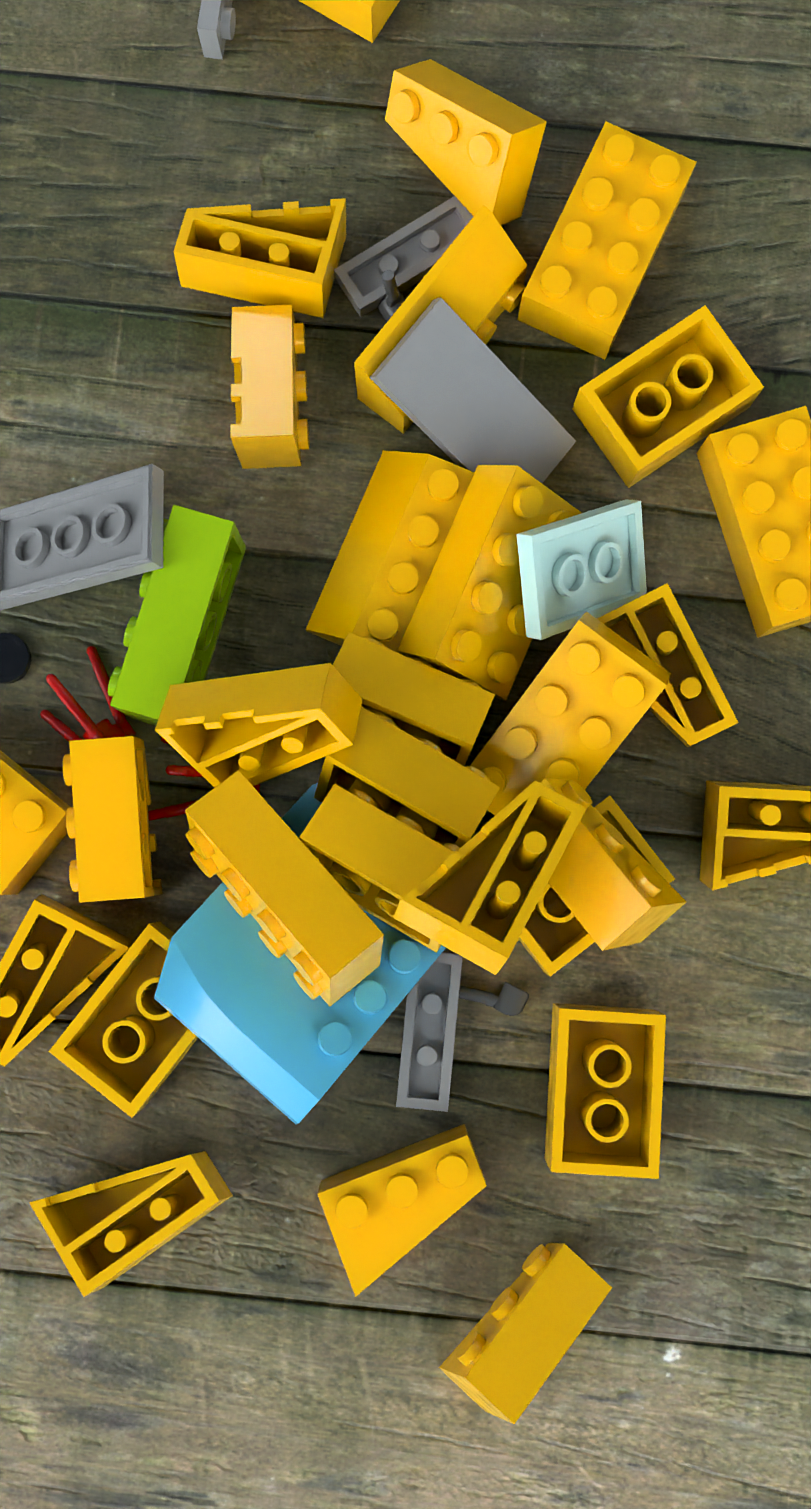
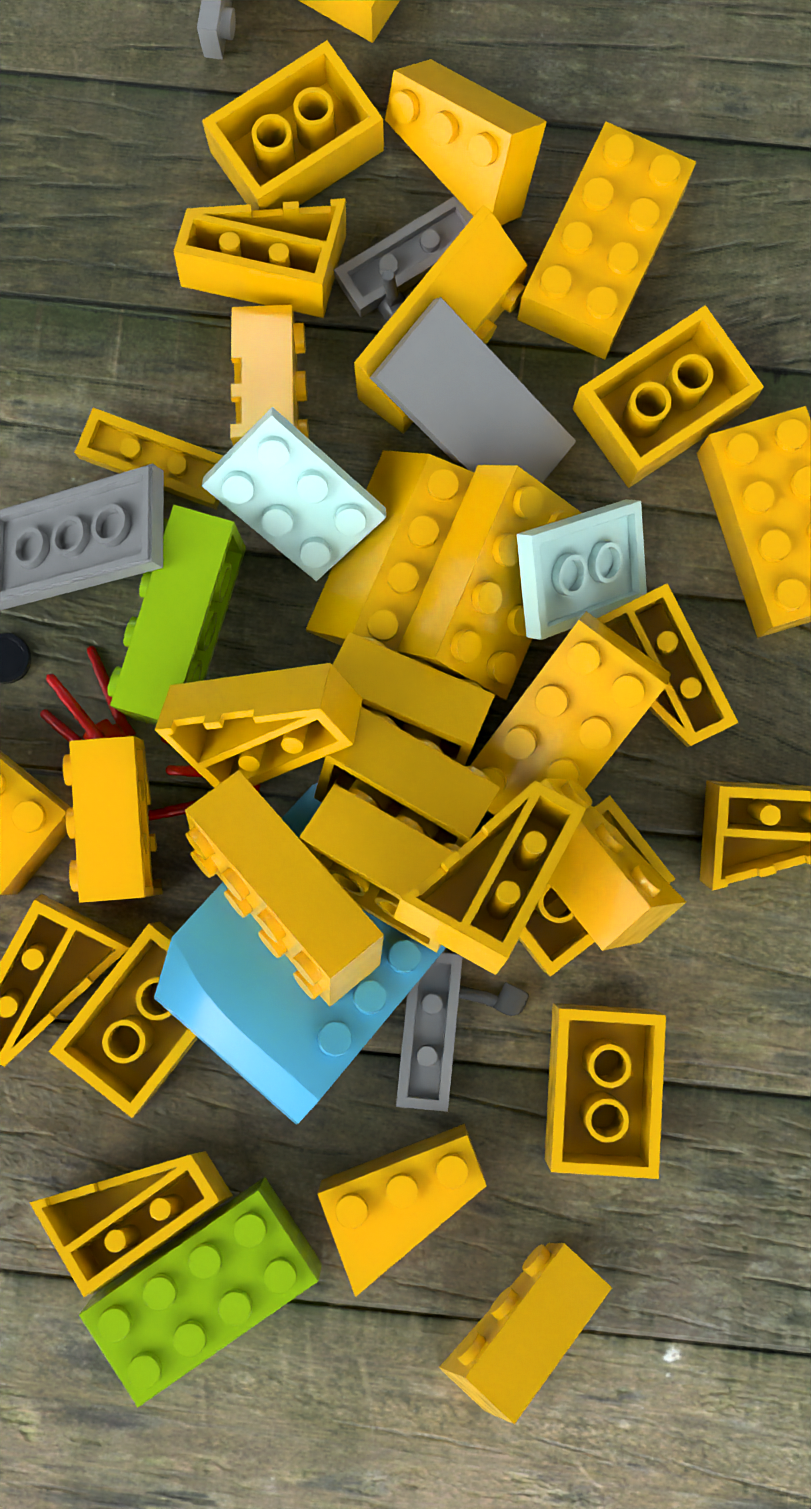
(127, 446): none -> yellow plate
(201, 1291): none -> lime brick
(294, 495): none -> light aqua plate
(295, 131): none -> yellow brick

